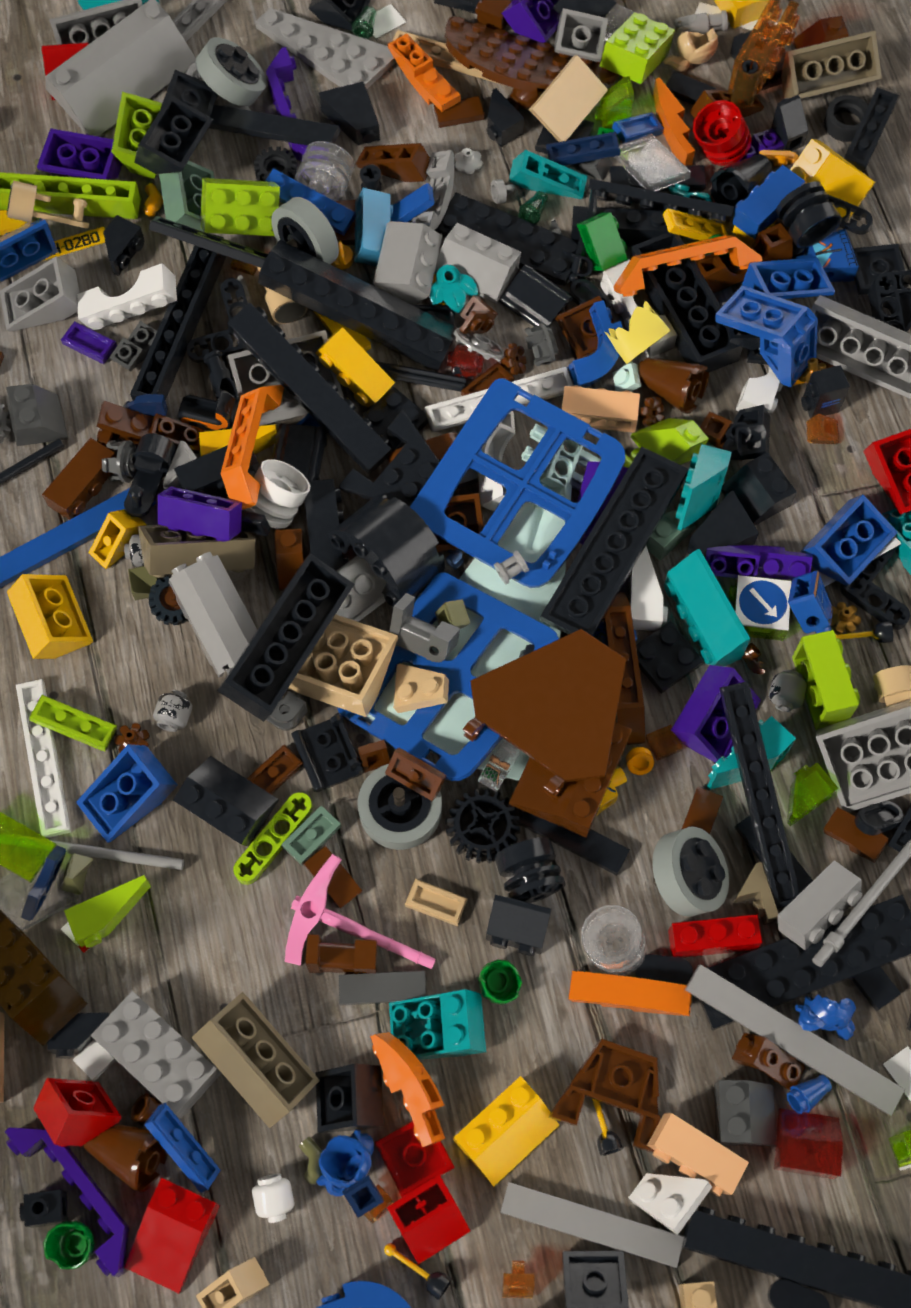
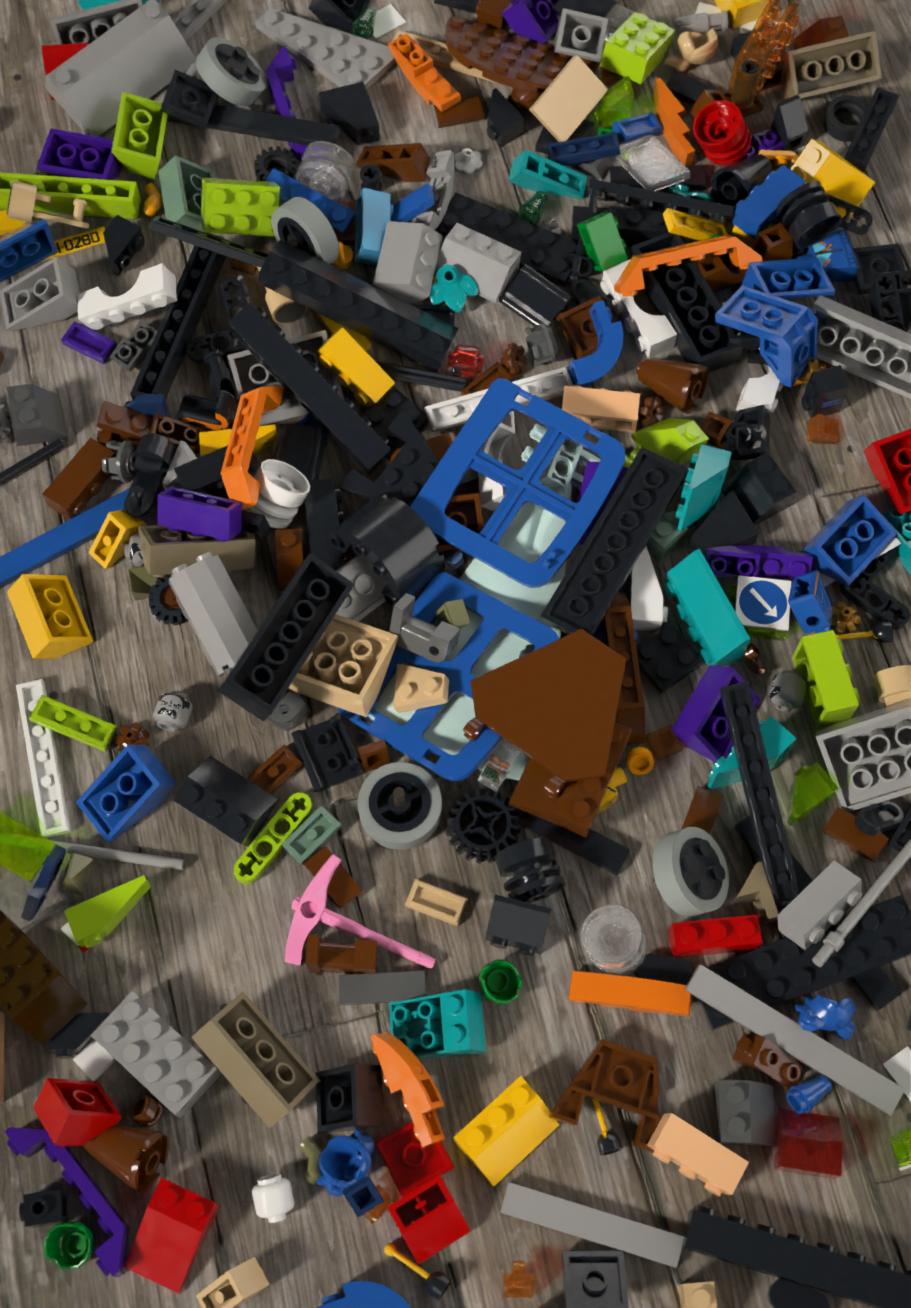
(172, 137): black slope -> none
(182, 1147): blue tile -> none
(415, 774): reddish brown plate -> none
(478, 316): reddish brown bracket -> none
(480, 344): light grey wheel -> none
(500, 191): light grey tile -> none
(506, 573): light grey bush -> none
(627, 378): light aqua plate -> none
(644, 331): light yellow piece -> none
(670, 1198): white wing -> none

